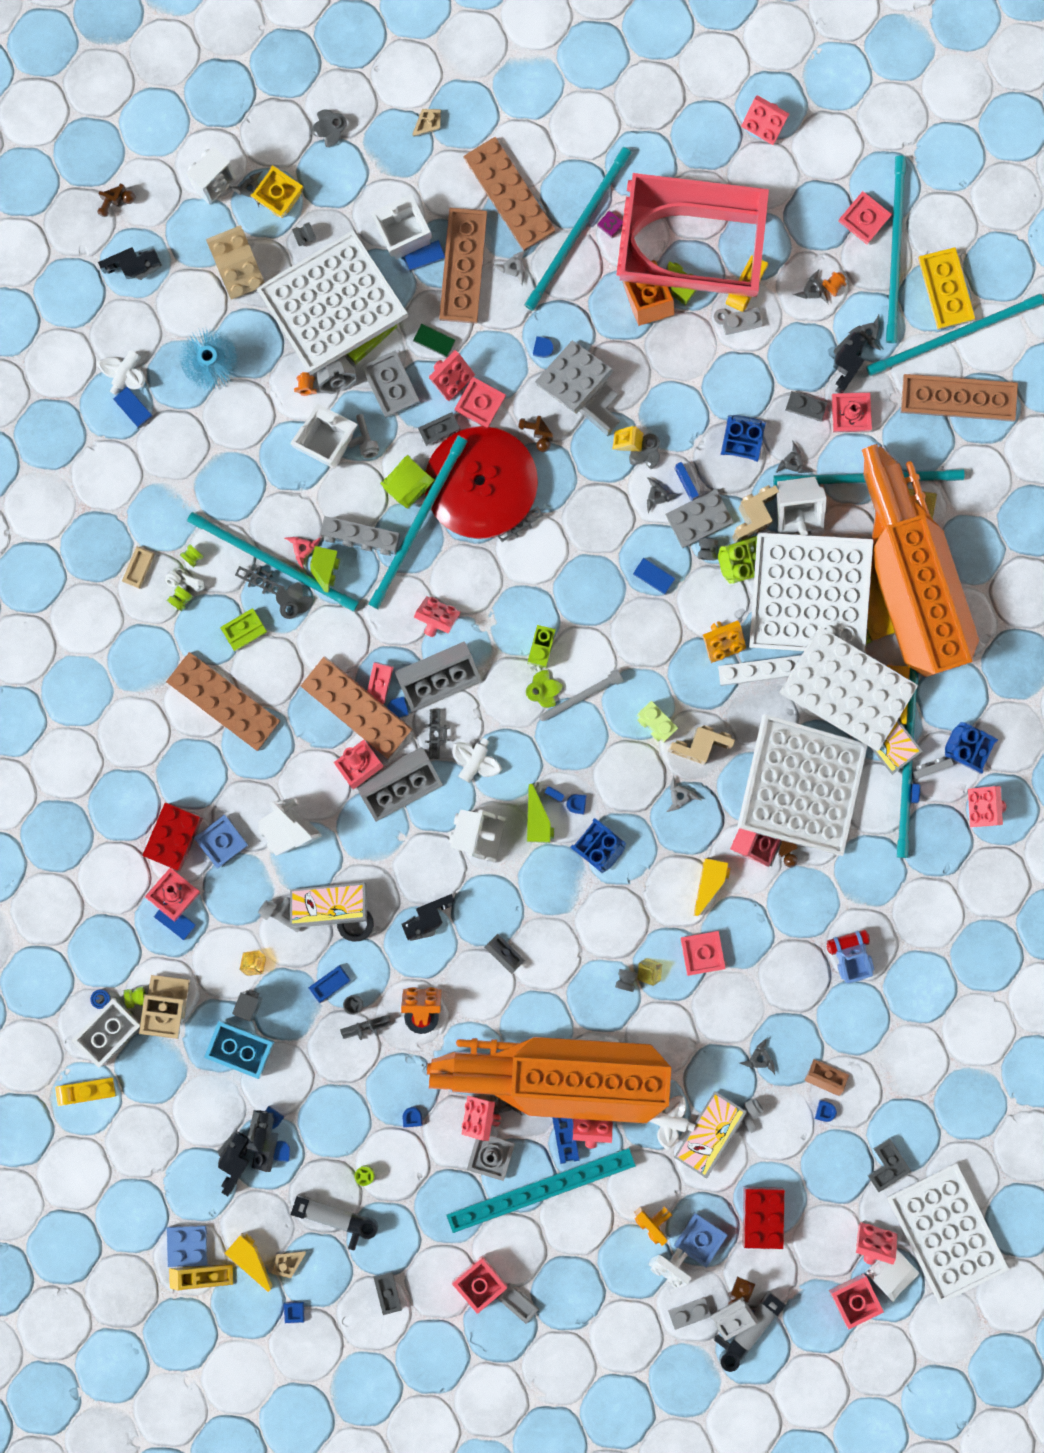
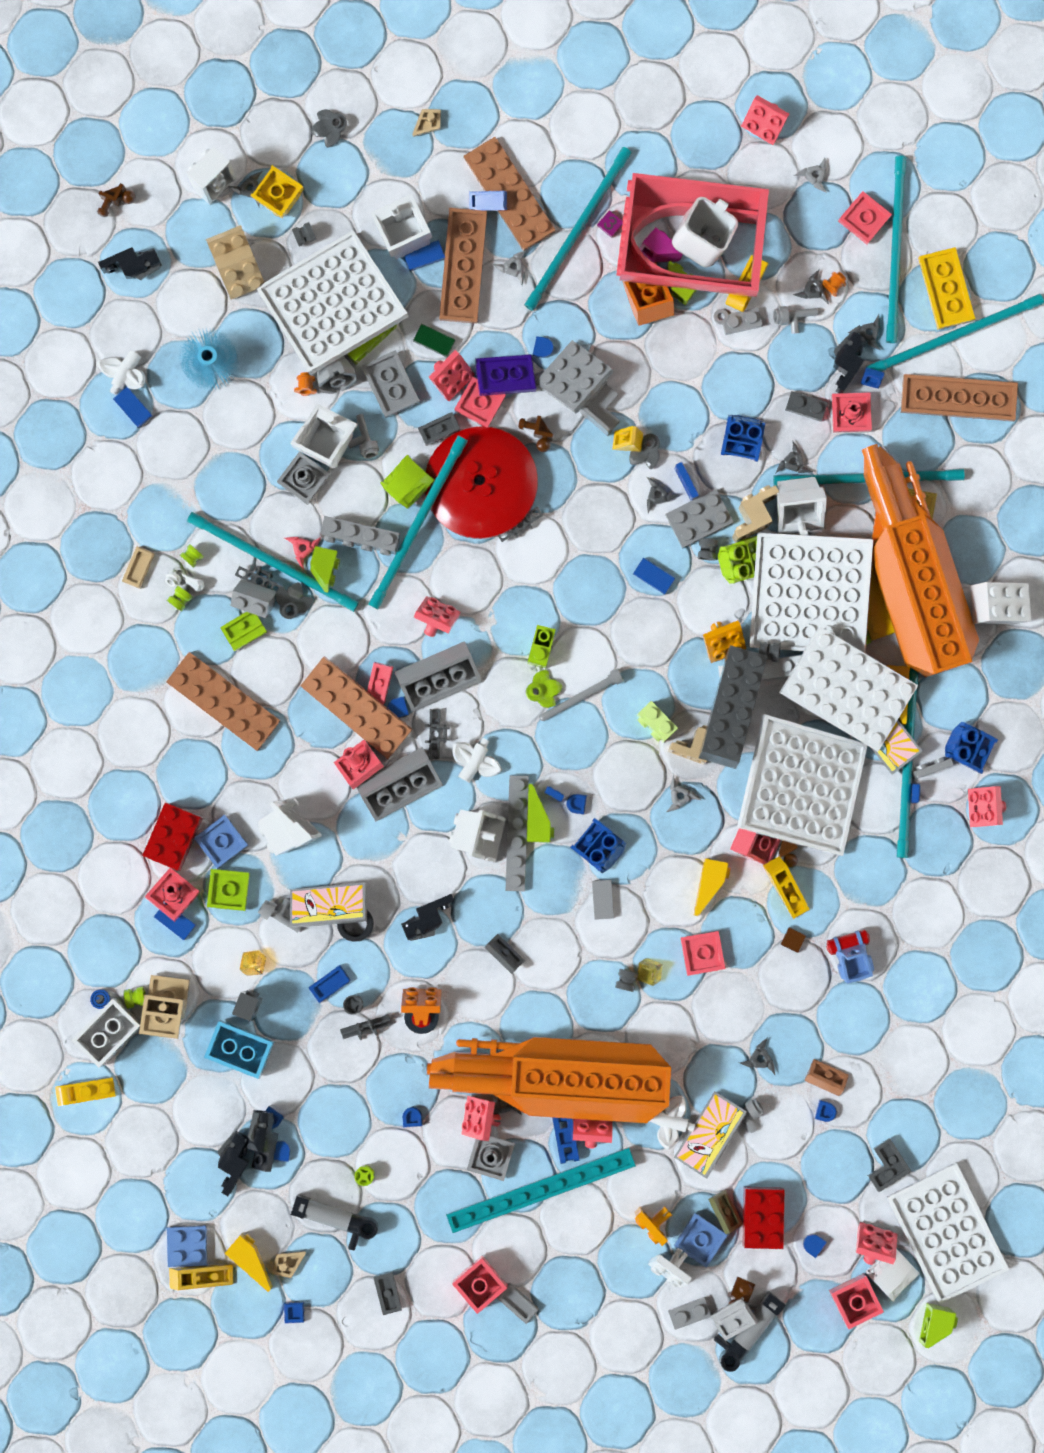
(228, 889): none -> lime plate
(253, 598): none -> light grey brick
(303, 478): none -> light grey plate
(488, 200): none -> tile
(505, 375): none -> dark purple tile
(517, 833): none -> light grey plate
(602, 899): none -> light grey tile
(659, 247): none -> dark pink slope
(715, 221): none -> white piece
(725, 1212): none -> olive plate
(733, 707): none -> dark grey brick
(772, 651): none -> dark grey wheel
(782, 315): none -> light grey piece
(786, 887): none -> yellow slope
(793, 940): none -> reddish brown tile
(807, 172): none -> light grey piece
(813, 1244): none -> blue tile
(872, 378): none -> blue tile
(937, 1324): none -> lime slope
(1000, 603): none -> white brick

